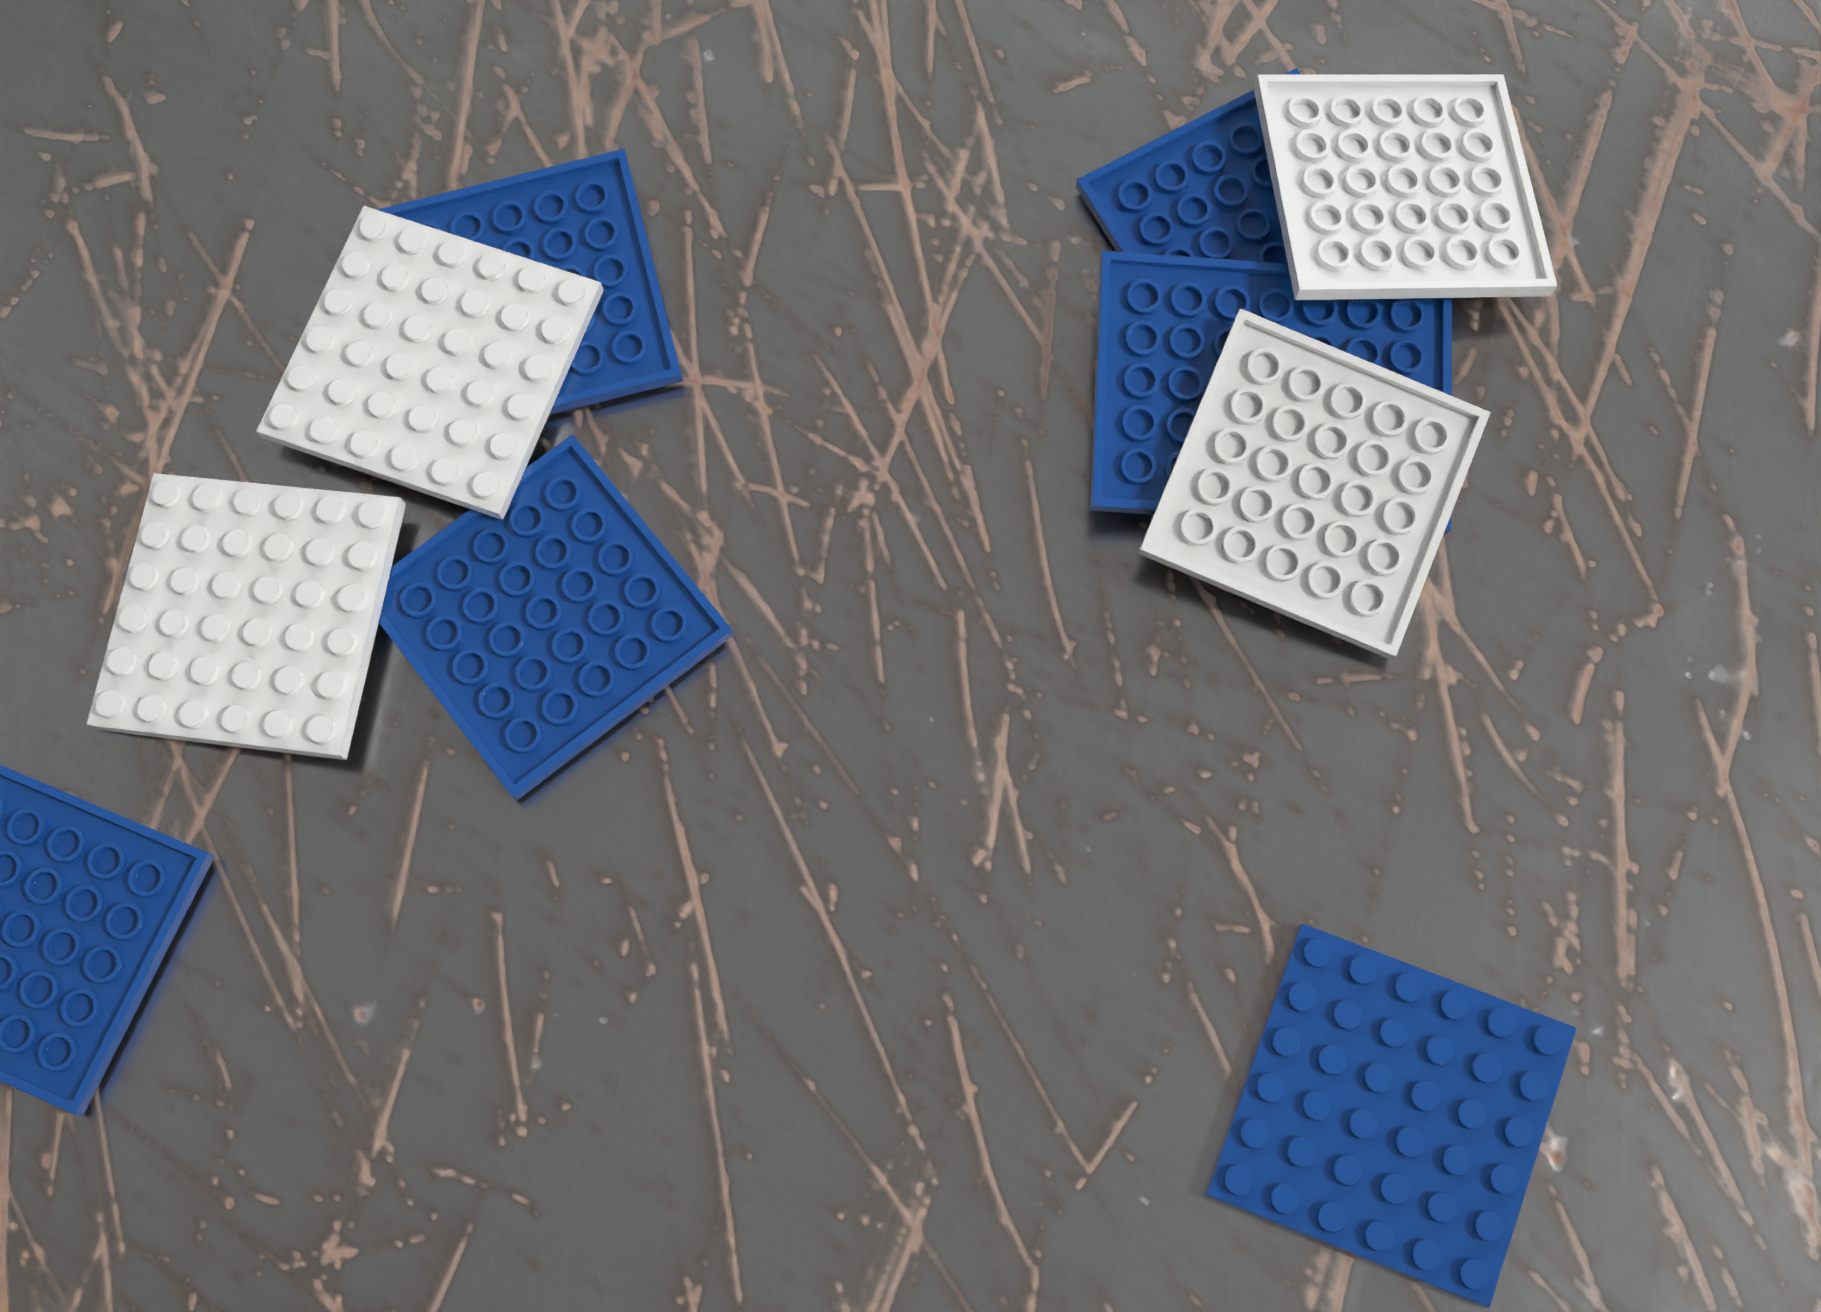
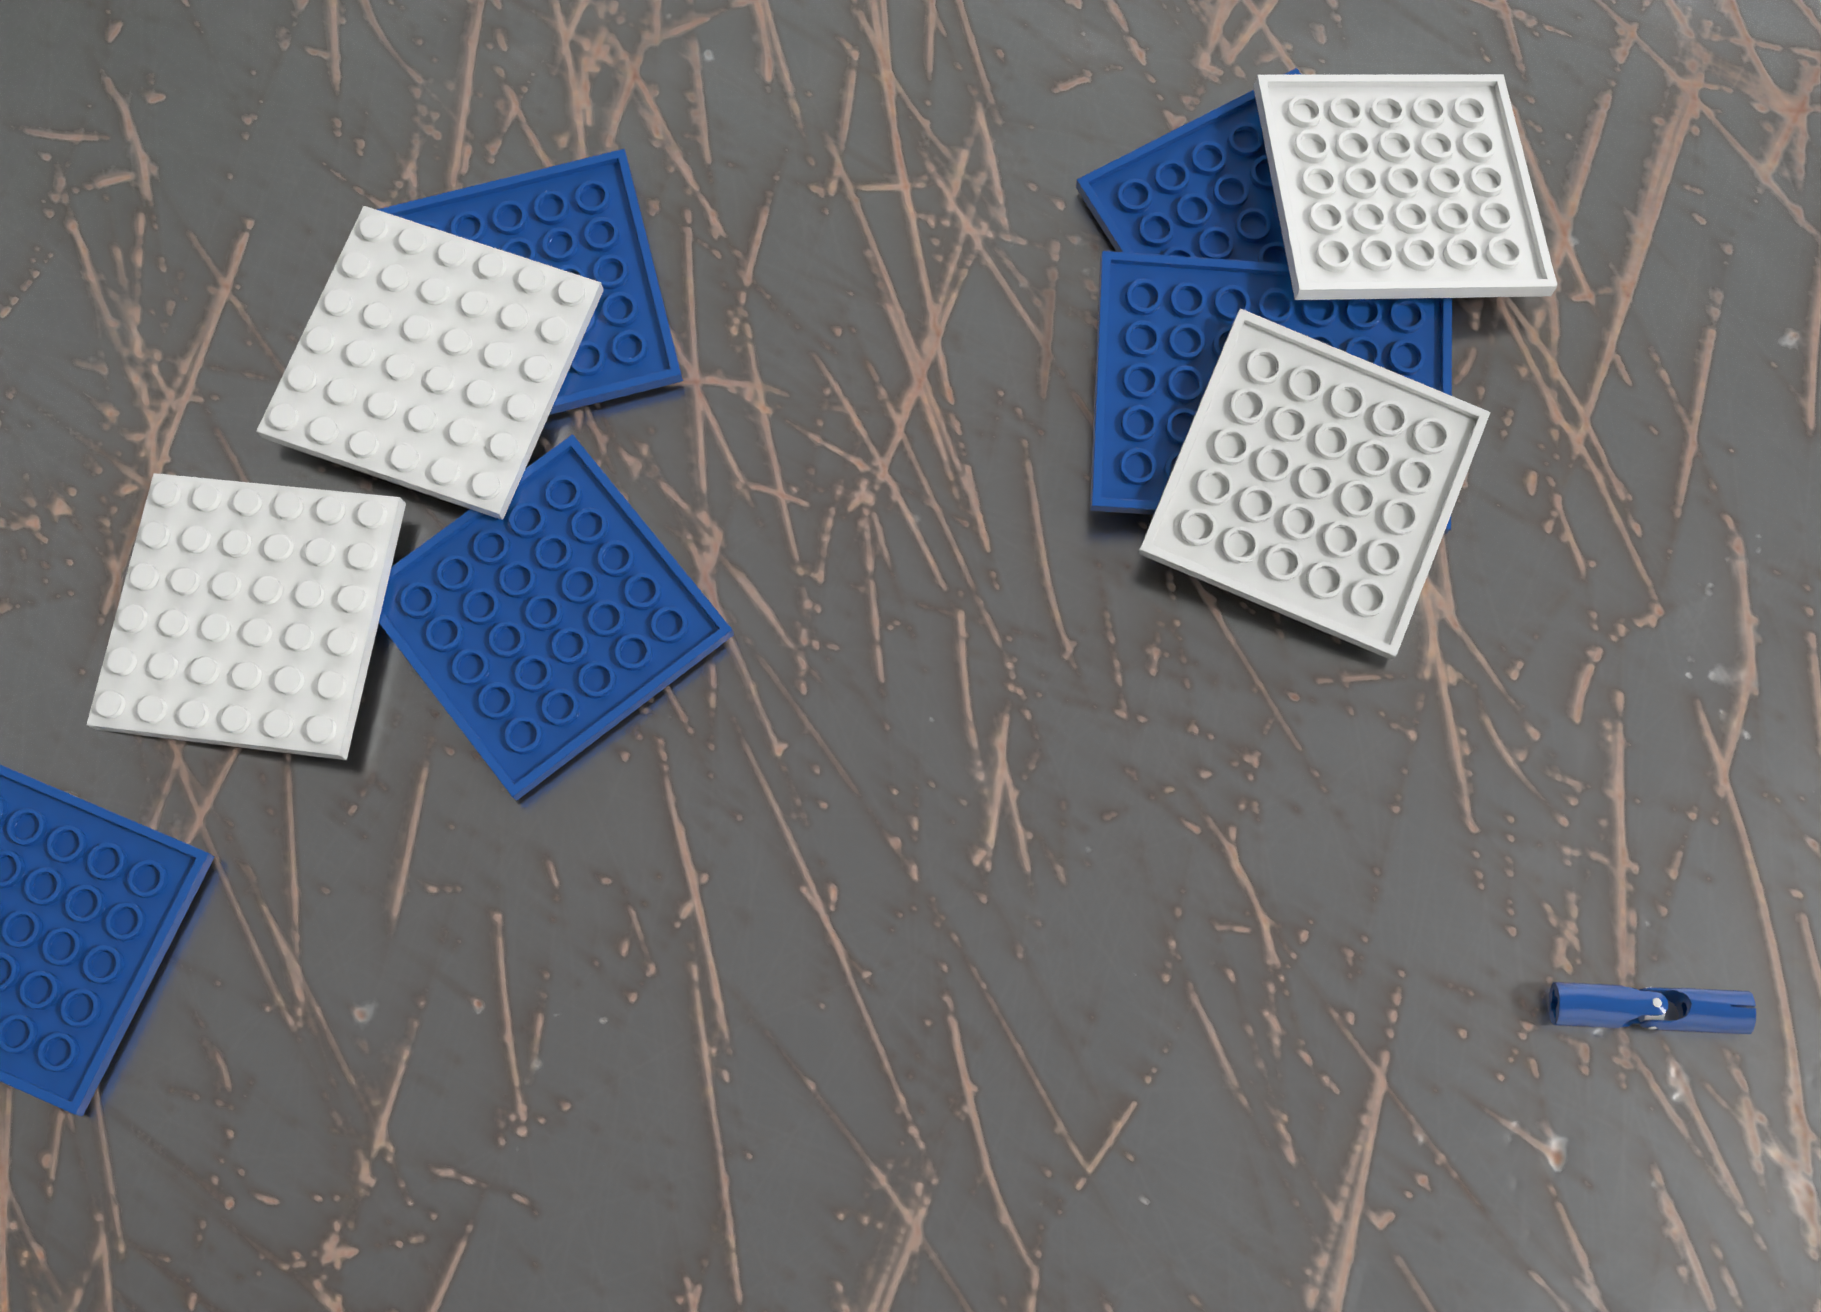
(1393, 1114): blue plate -> none
(1622, 1006): none -> blue piece

